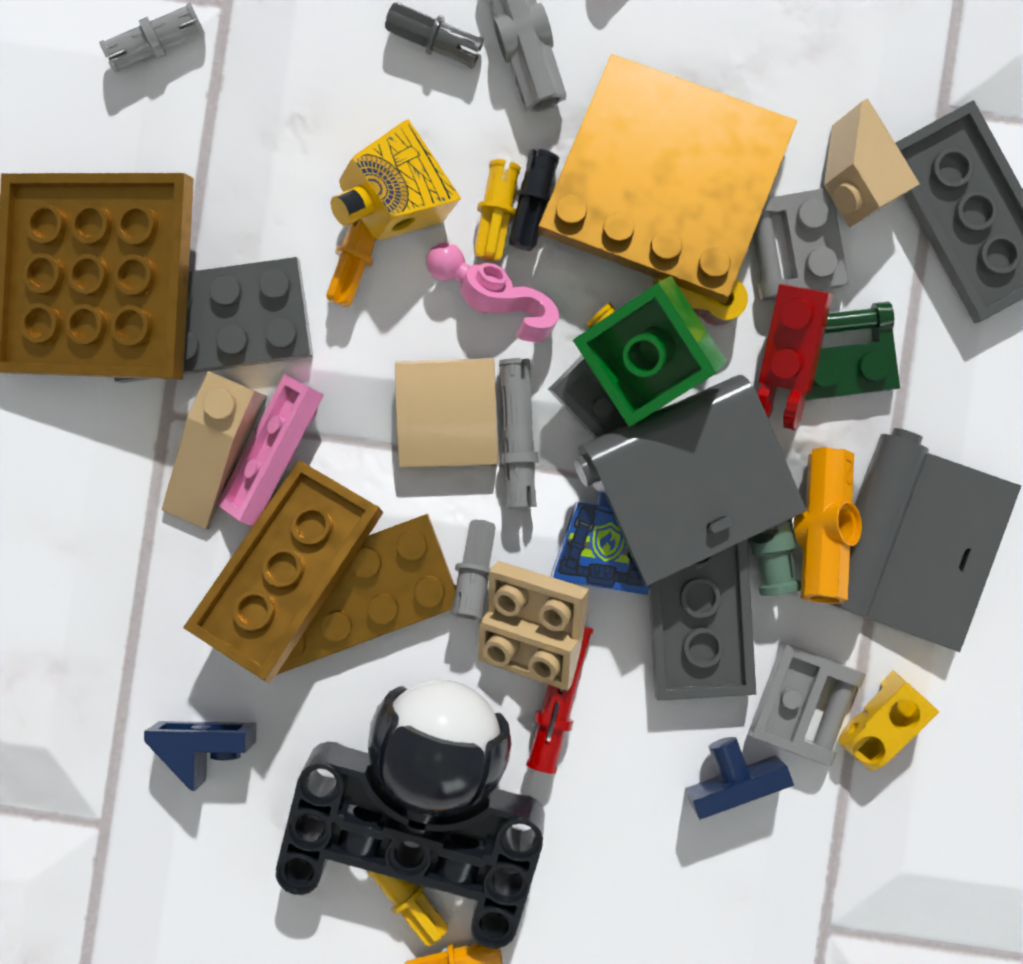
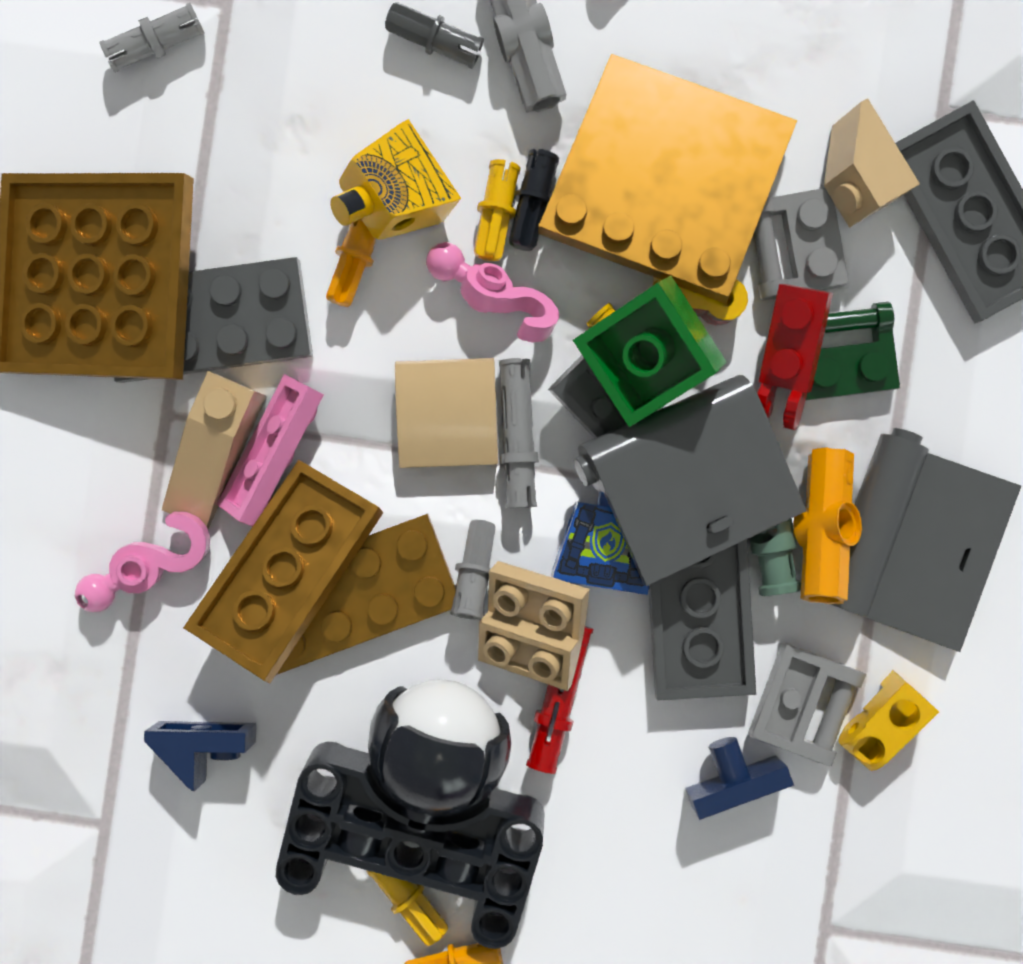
(141, 564): none -> bright pink piece

